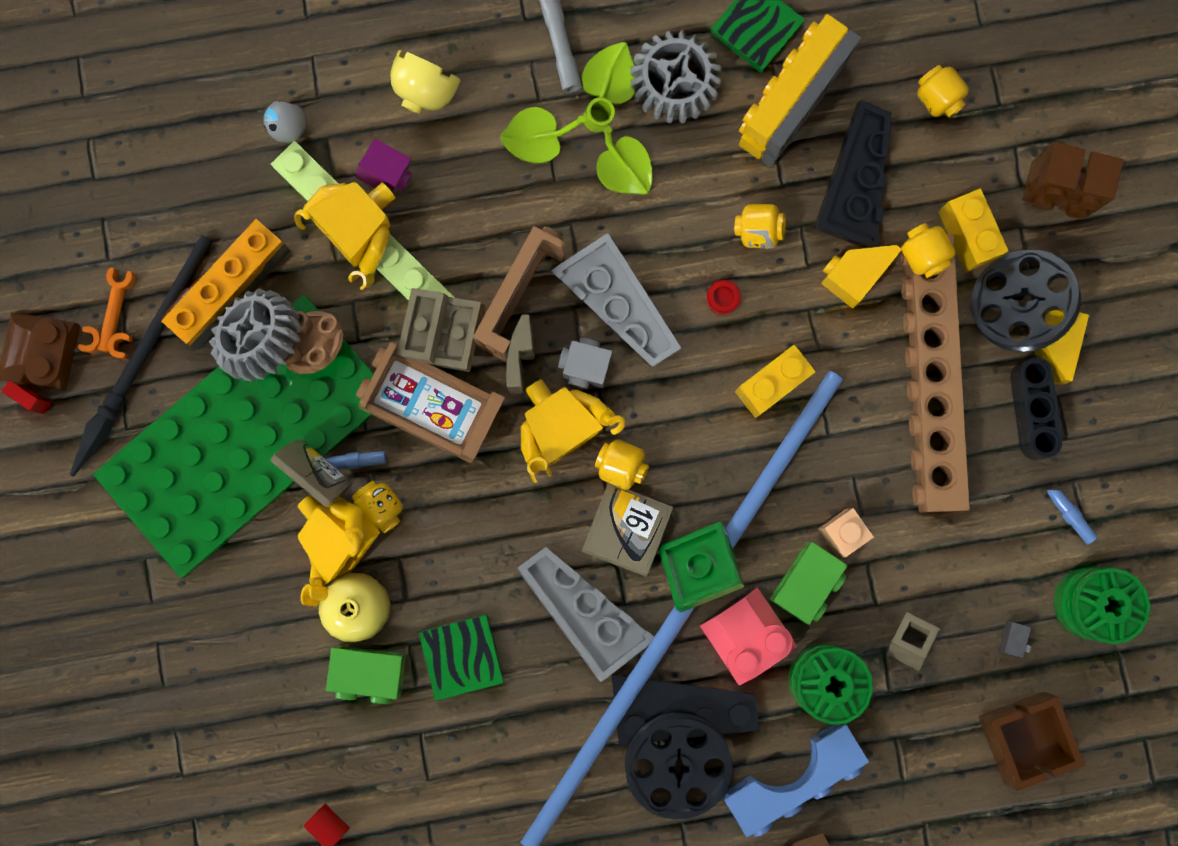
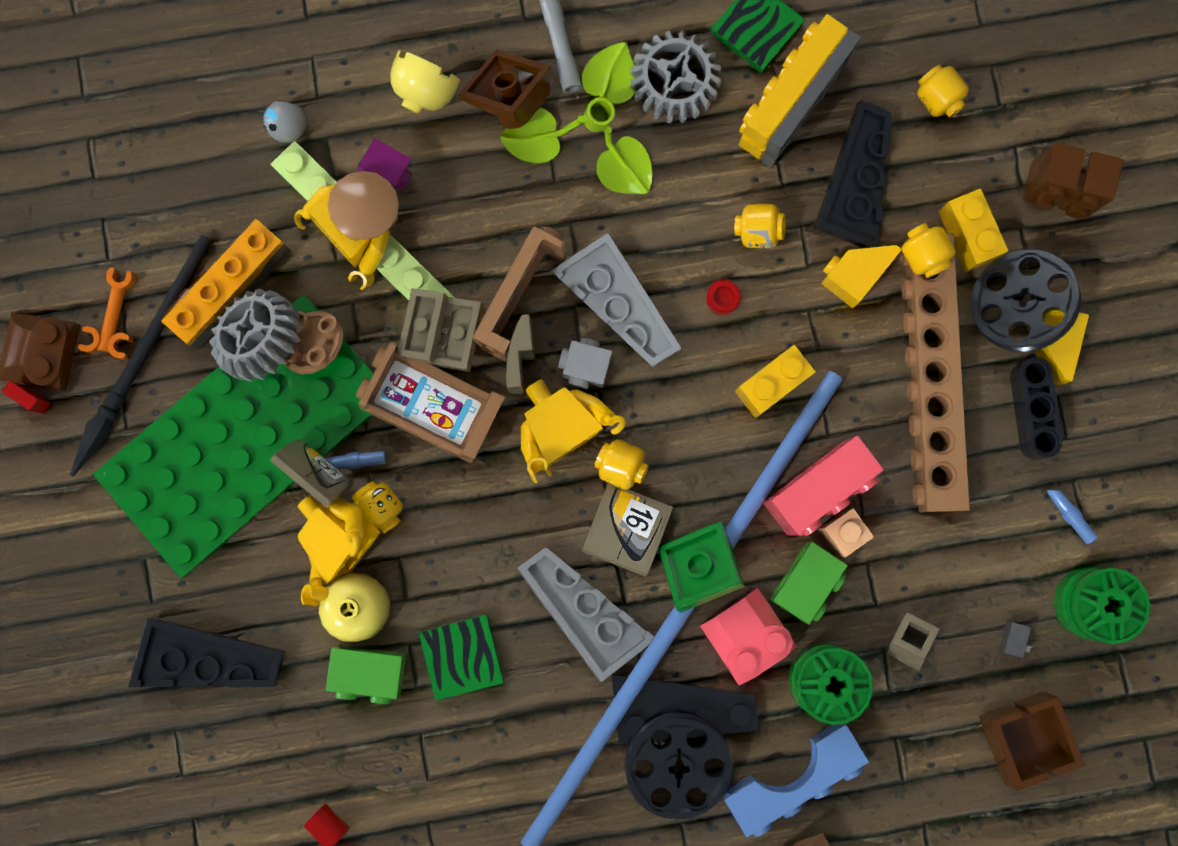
(198, 658): none -> black wing
(363, 205): none -> medium nougat dish
(509, 88): none -> reddish brown slope
(824, 487): none -> coral brick

